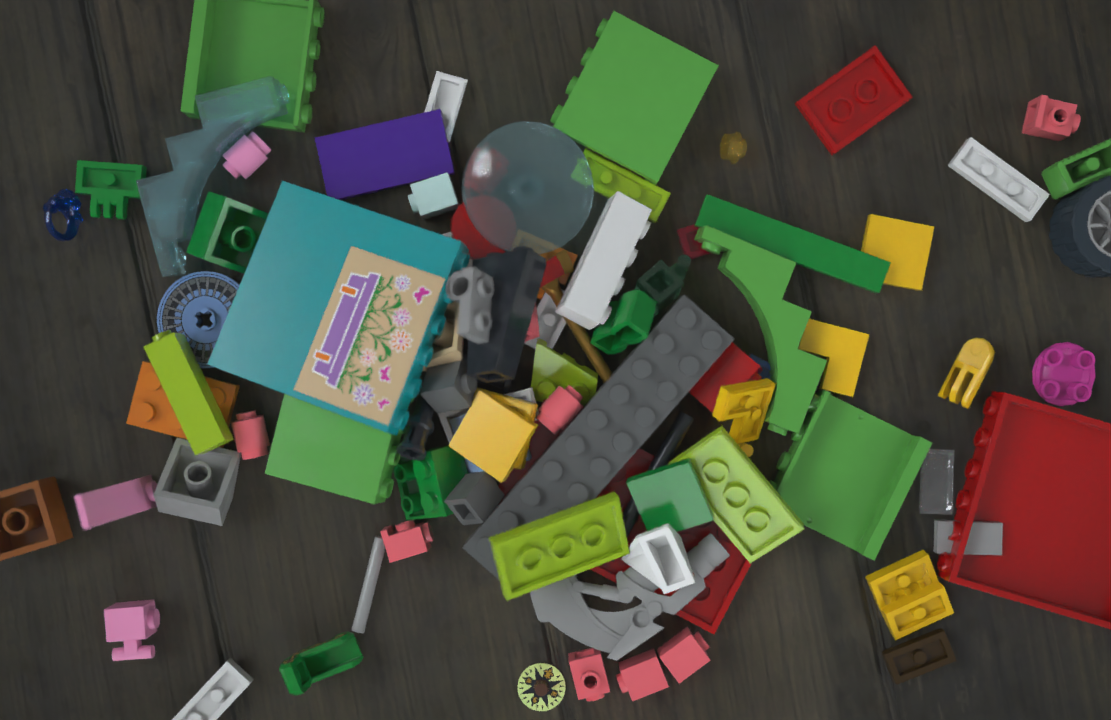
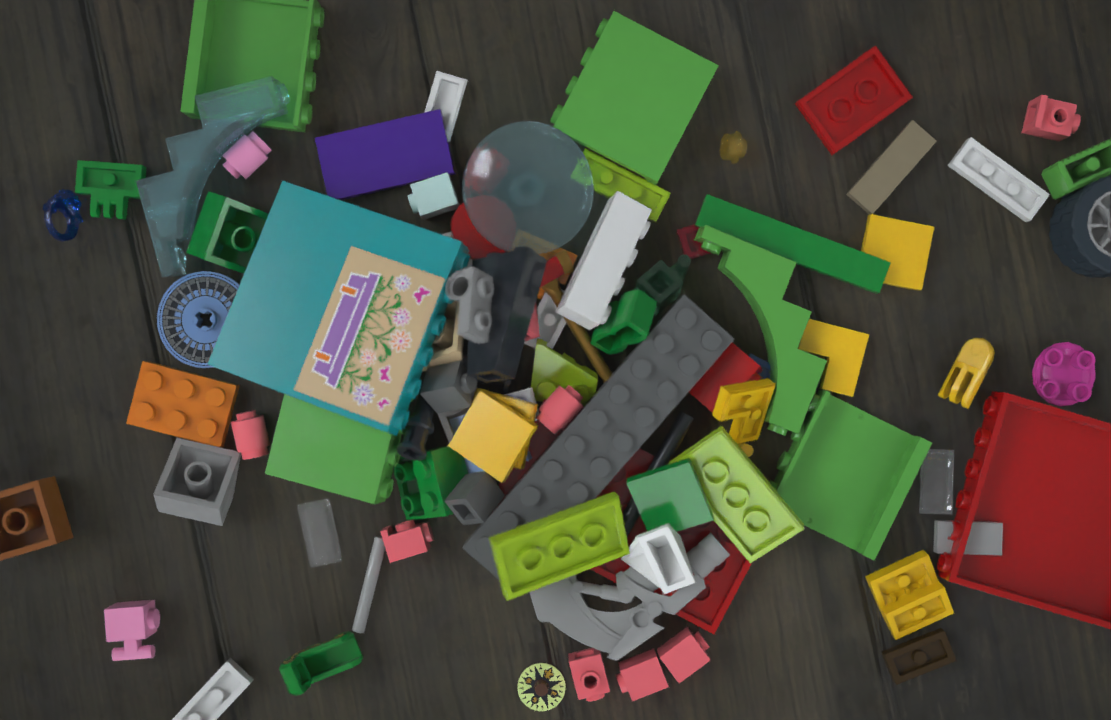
(116, 501): bright pink slope -> none
(188, 392): lime brick -> none
(319, 533): none -> clear tile
(891, 167): none -> dark tan tile

